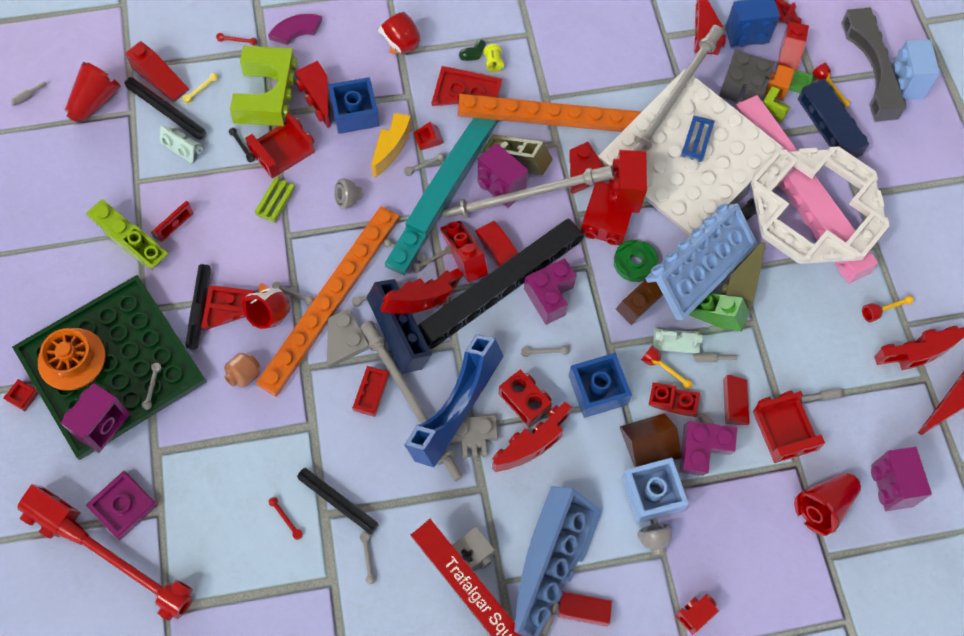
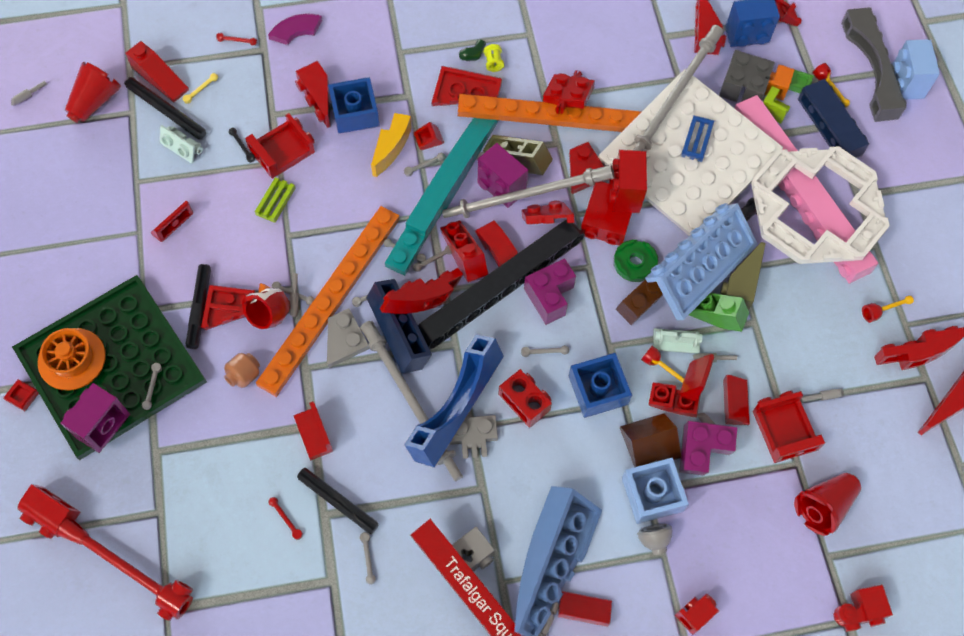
(121, 505): magenta tile -> none
(126, 235): lime slope -> none
(272, 106): lime arch -> none
(294, 297): none -> light grey piece
(313, 433): none -> red panel
(347, 193): light grey brick -> none
(371, 391): red plate -> none
(400, 33): red piece -> none
(528, 446): red slope -> none
(548, 213): none -> red wing
(568, 91): none -> red plate
(696, 377): none -> red slope
(793, 45): slope -> none
(869, 607): none -> red brick
(900, 479): magenta brick -> none

